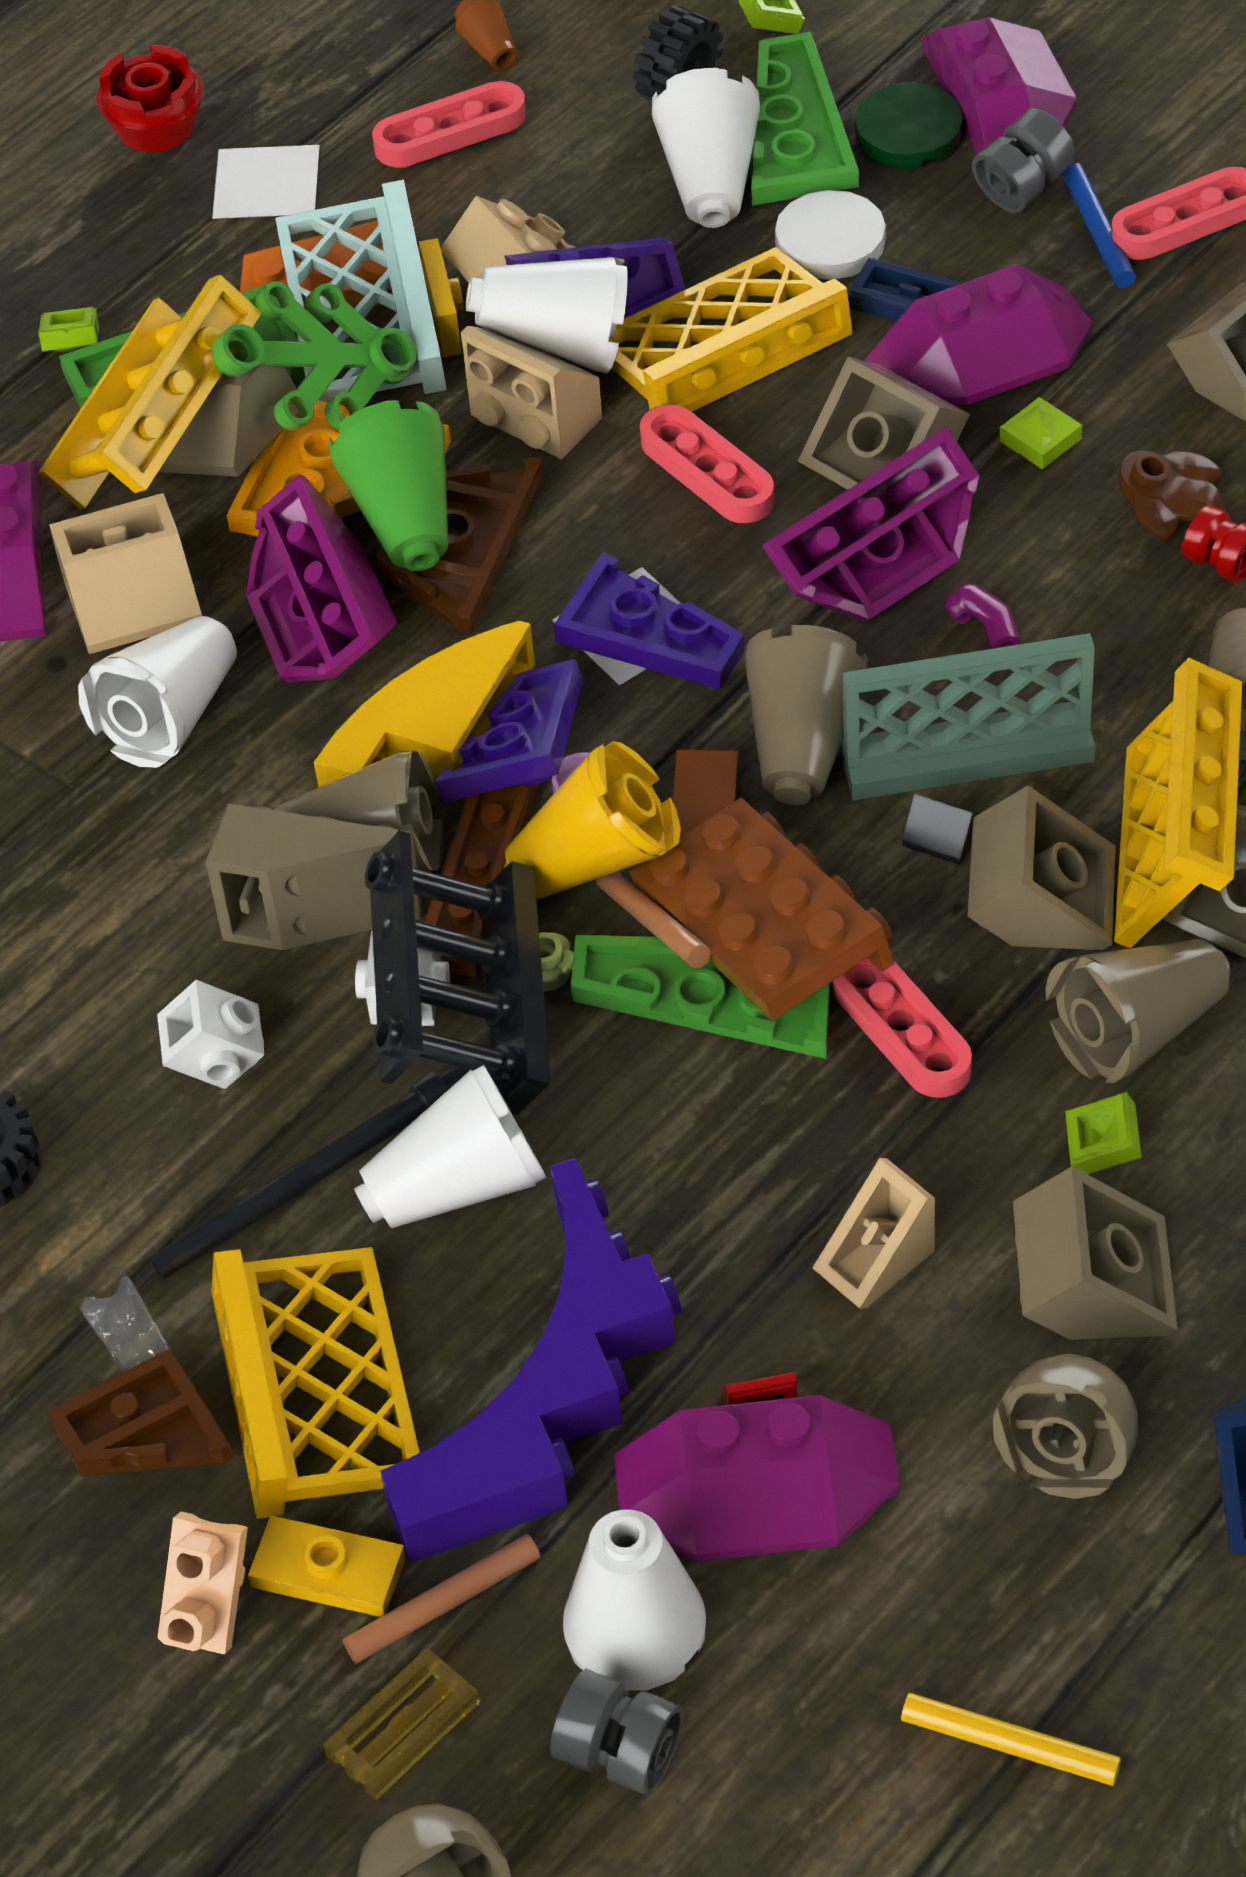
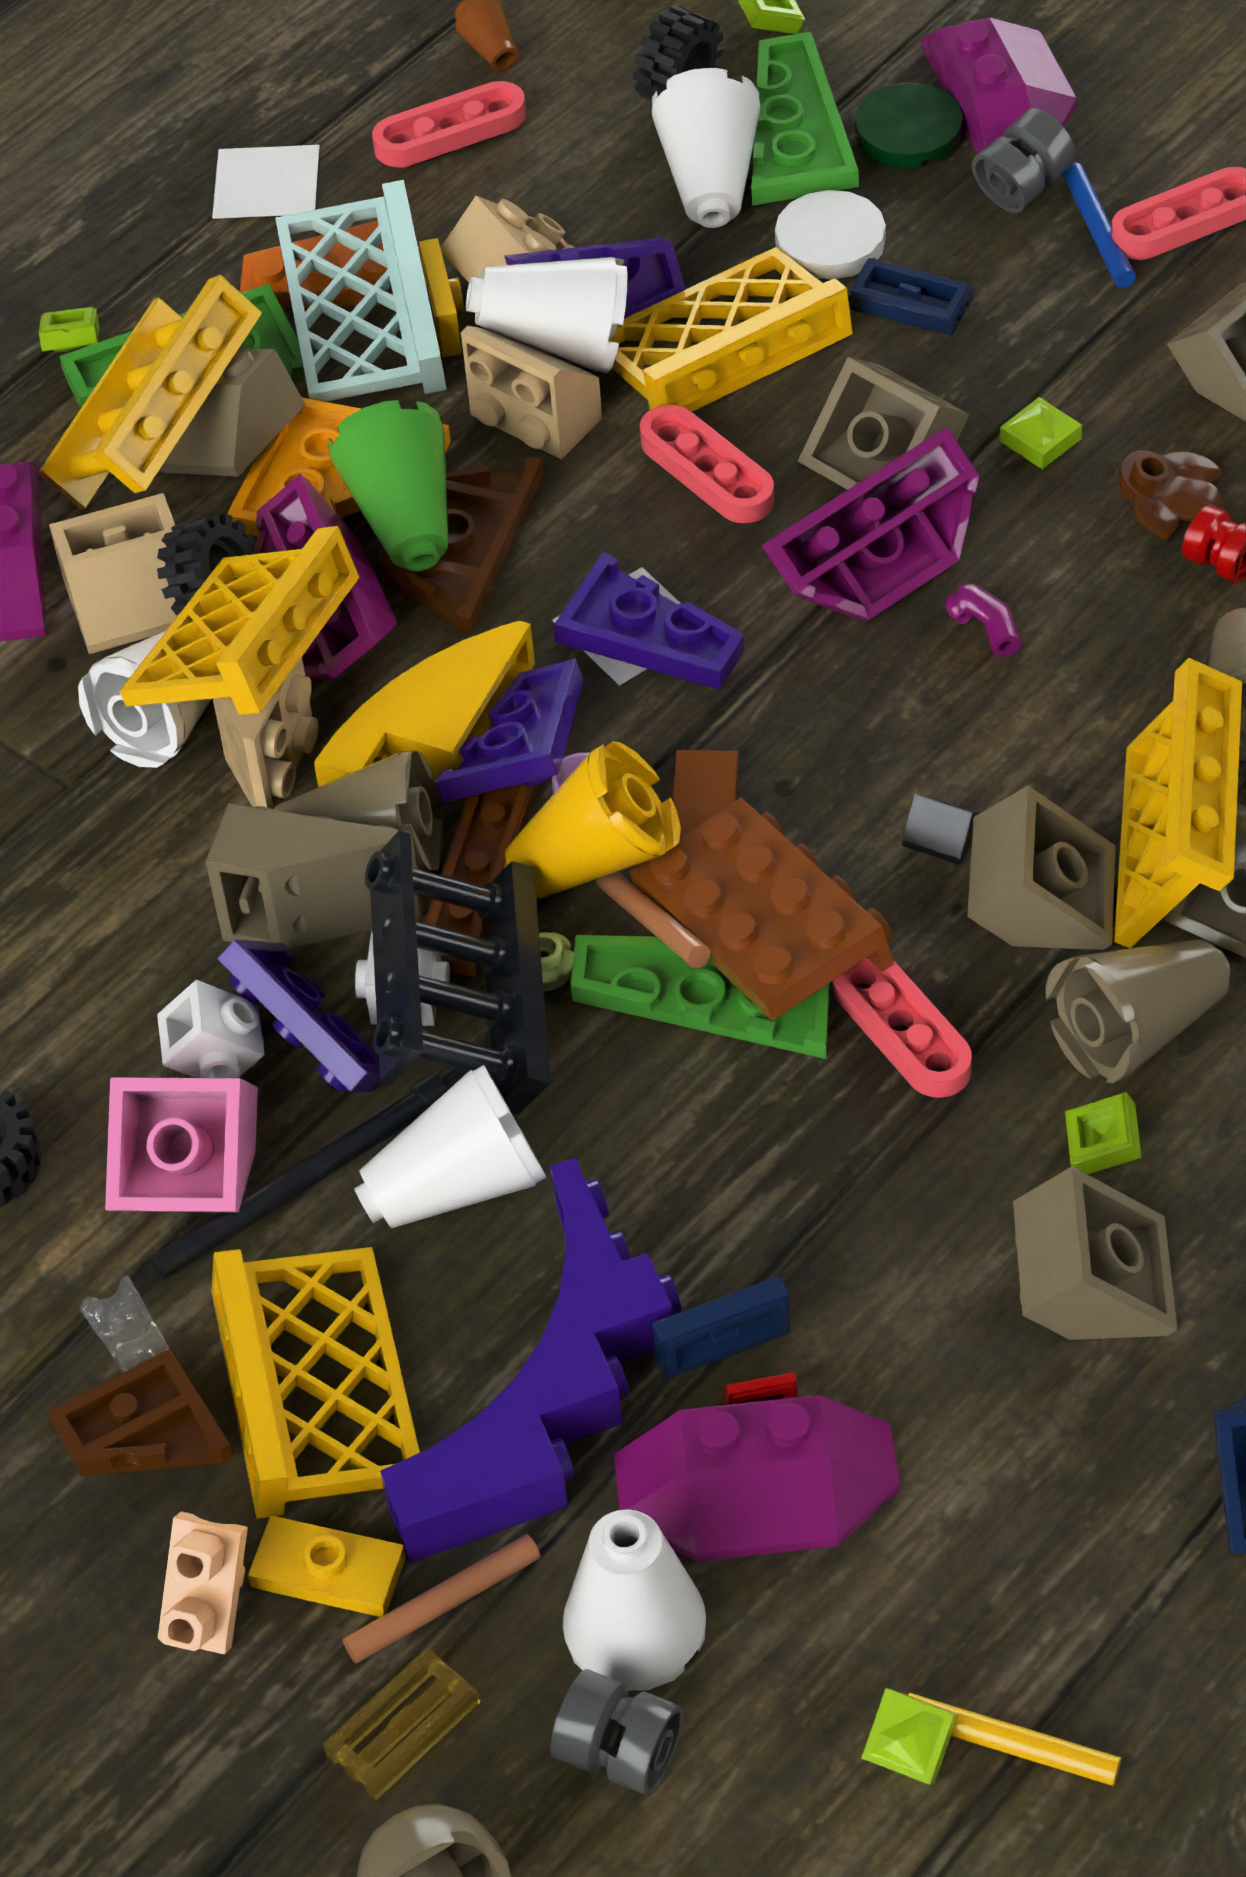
(150, 98): red cone -> none
(179, 1144): none -> bright pink slope
(192, 548): none -> black tyre
(247, 626): none -> yellow fence
(263, 976): none -> dark purple wing
(269, 745): none -> tan slope
(320, 351): bright green plant -> none
(721, 1327): none -> dark blue tile
(798, 706): dark tan cone -> none
(880, 1236): tan slope -> none
(909, 1736): none -> lime tile
(972, 742): sand green fence -> none
(985, 336): magenta wedge -> none
(1067, 1425): dark tan cylinder -> none

